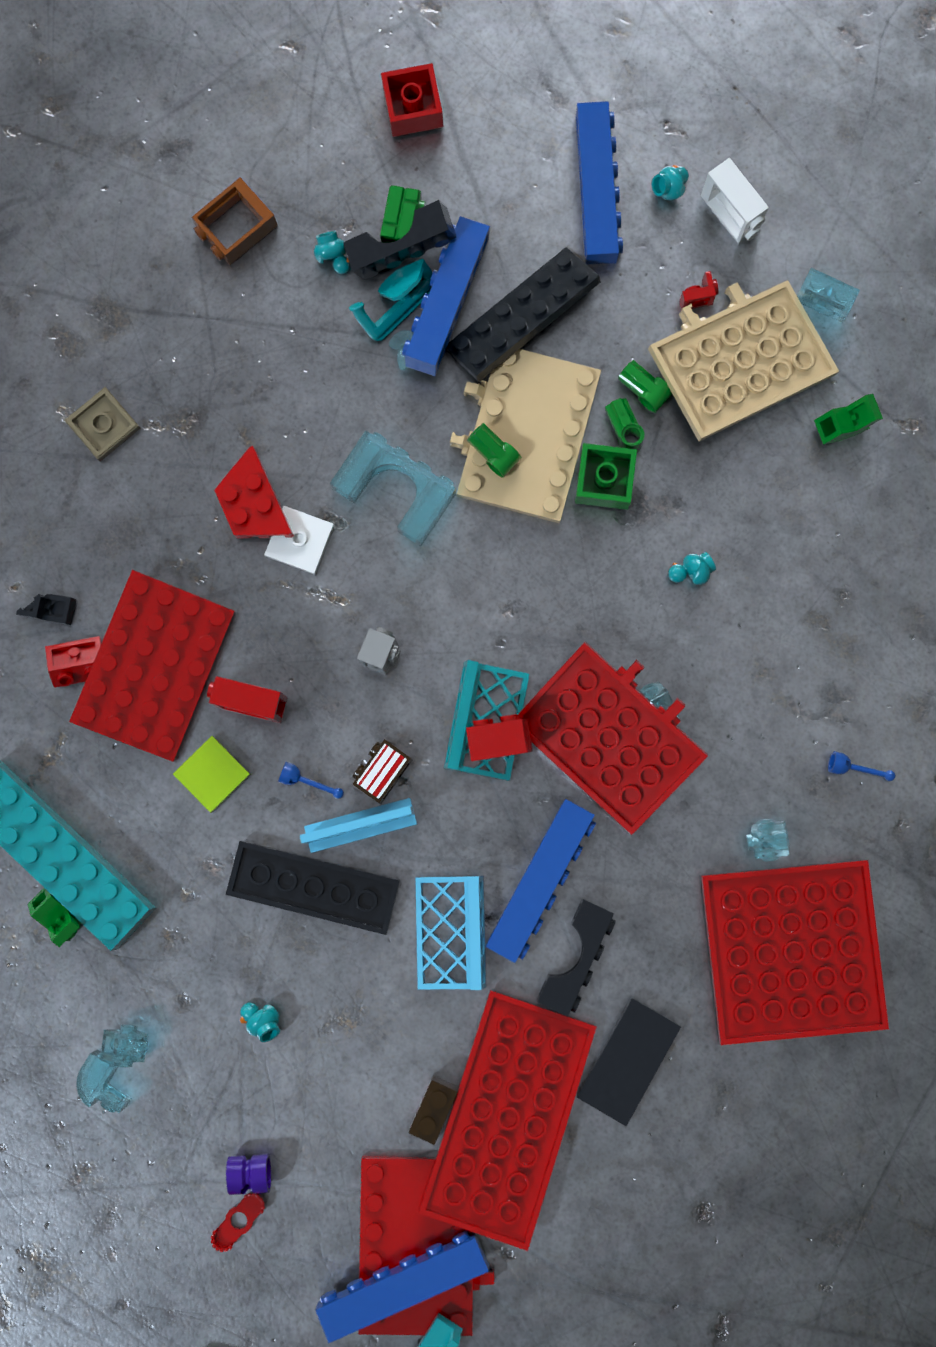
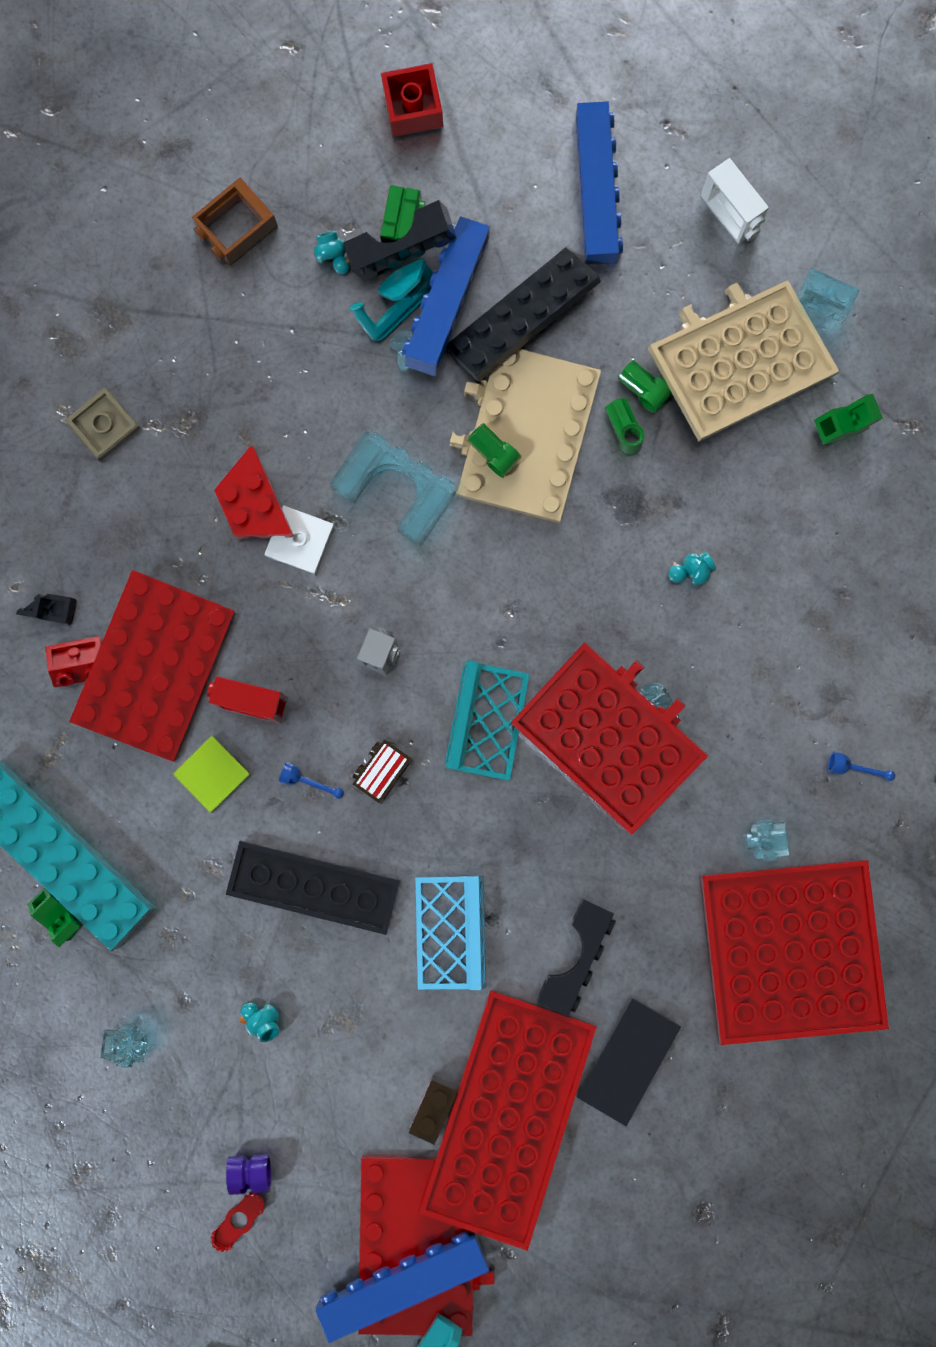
(94, 1084): clear light blue brick -> none
(359, 825): medium azure fence -> none
(499, 739): red brick -> none
(540, 880): blue brick -> none
(606, 476): green brick -> none
(670, 182): teal animal -> none
(698, 295): red bracket -> none

